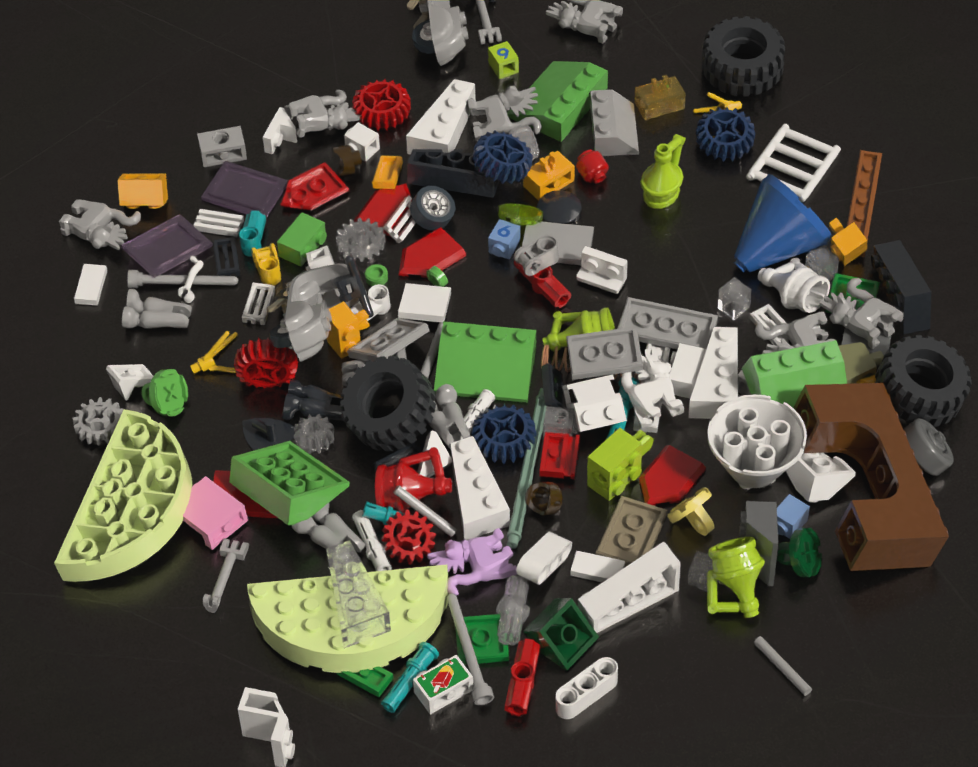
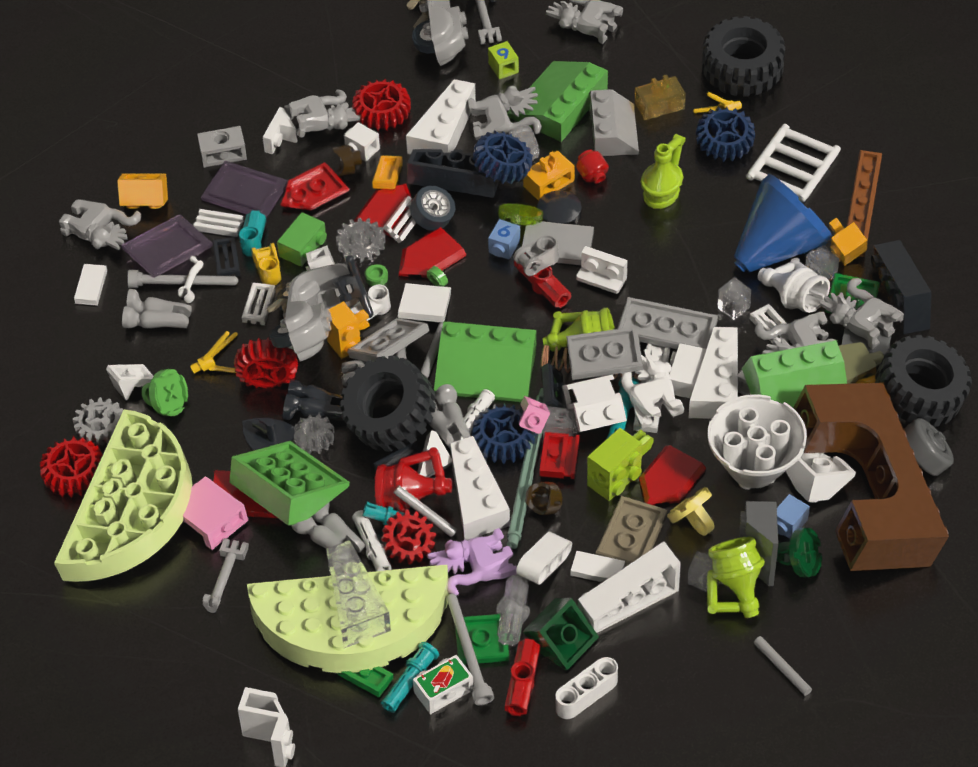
(58, 472): none -> red gear
(534, 415): none -> bright pink bracket

